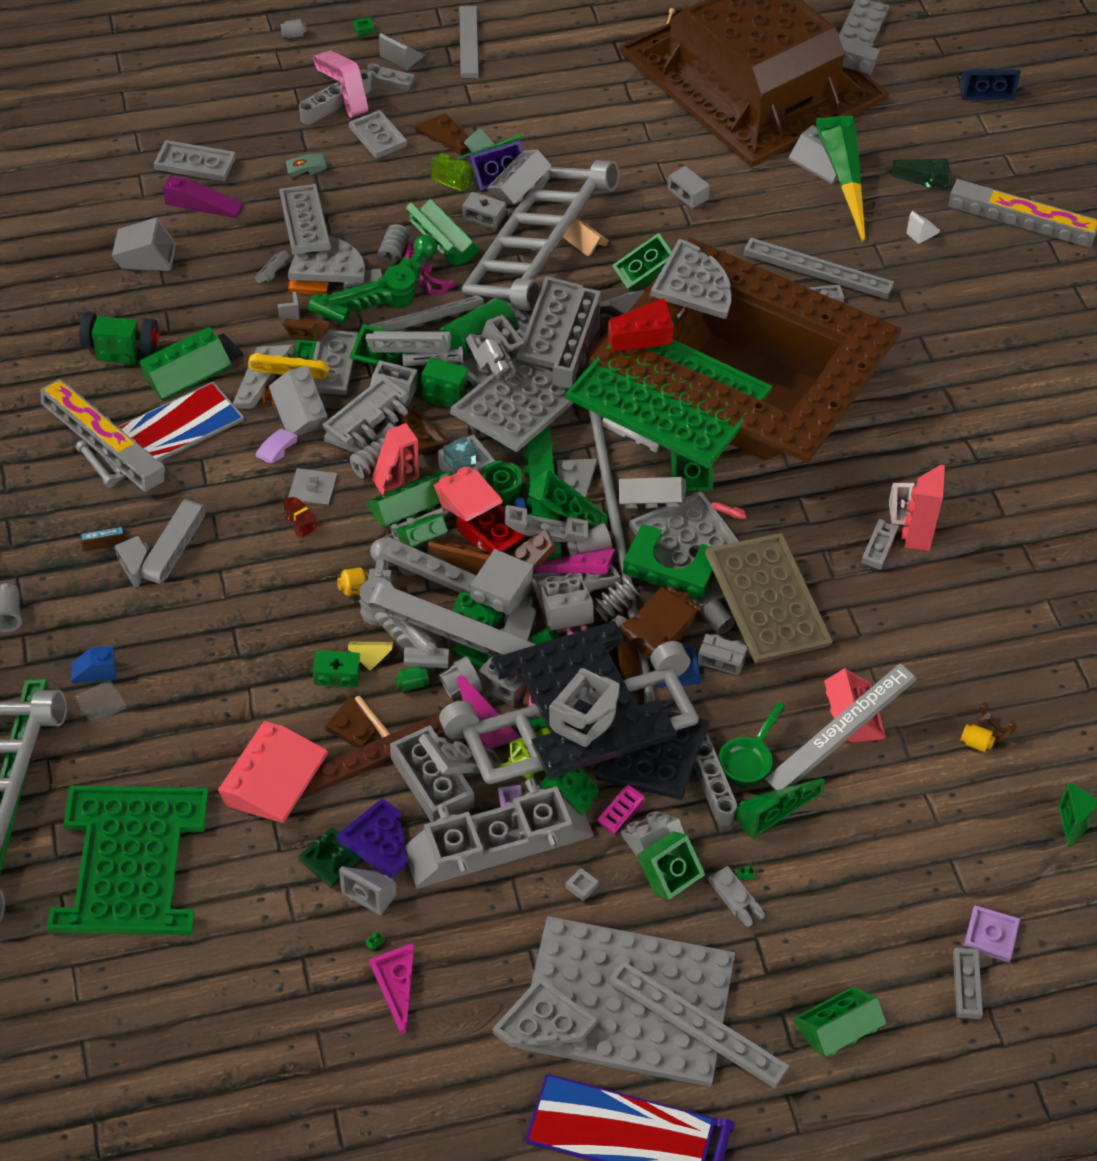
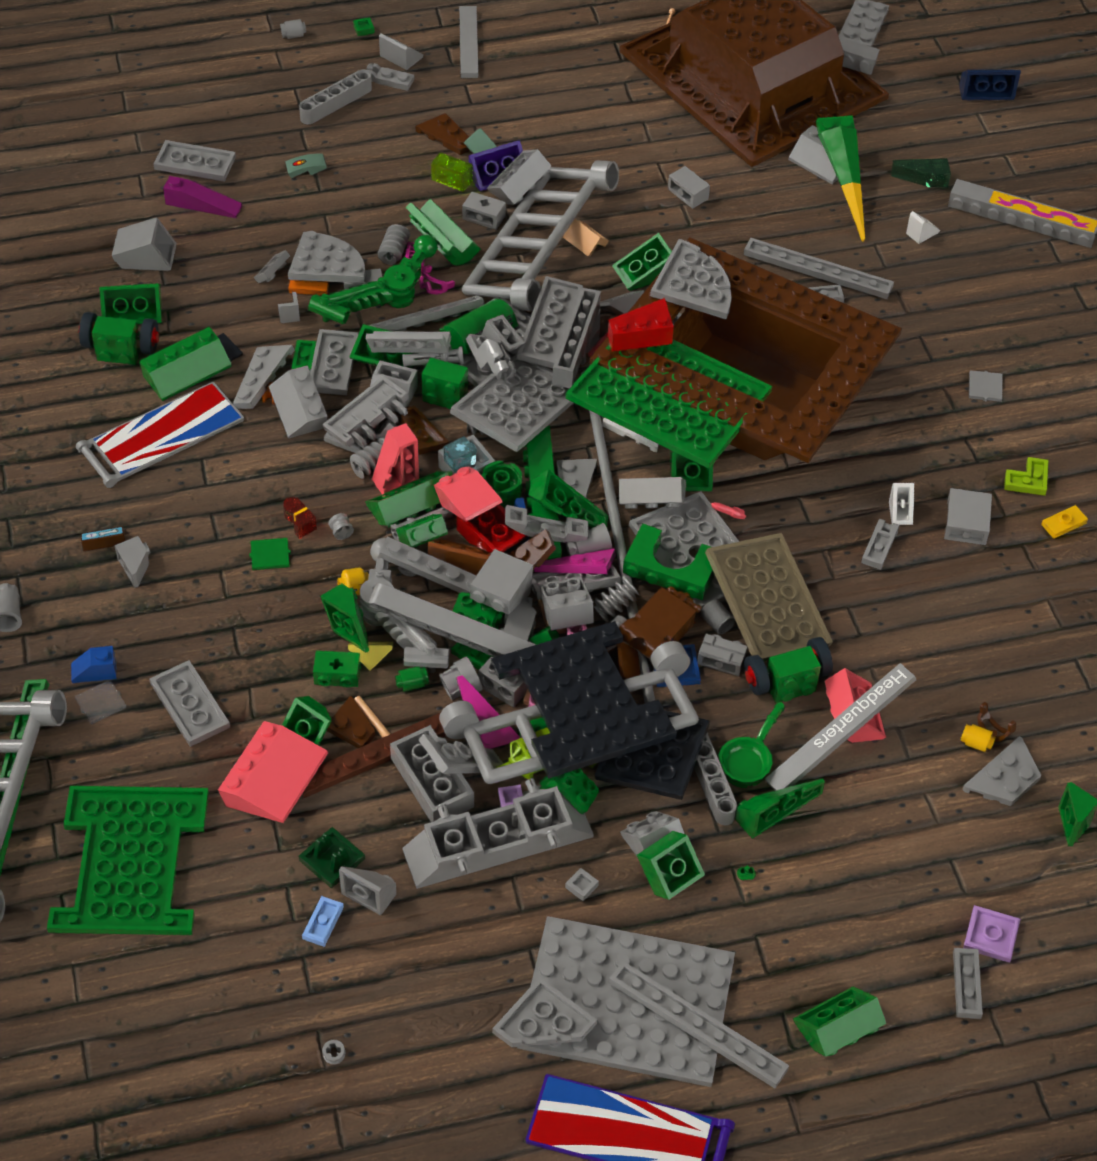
(102, 435): light grey brick -> none
(132, 302): none -> green slope
(173, 541): light grey beam -> none
(189, 703): none -> light grey plate
(270, 554): none -> green piece
(275, 446): lavender slope -> none
(280, 365): yellow plate -> none
(304, 219): light grey plate -> none
(307, 328): reddish brown panel -> none
(308, 719): none -> green slope
(313, 486): light grey piece -> none
(322, 921): none -> light blue plate
(328, 1057): none -> light grey bush
(341, 527): none -> light grey wheel
(346, 615): none -> green slope
(350, 79): bright pink beam -> none
(375, 940): green rock -> none
(377, 838): dark purple plate -> none
(378, 134): light grey plate -> none
(394, 976): dark pink wing -> none
(466, 157): green piece -> none
(602, 711): light grey animal -> none
(628, 797): dark pink slope -> none
(735, 895): light grey hinge -> none
(791, 672): none -> green brick
(924, 510): coral slope -> none
(968, 516): none -> light grey panel
(985, 386): none -> light grey piece
(1007, 775): none -> light grey wing
(1032, 481): none -> lime plate
(1064, 521): none -> yellow plate

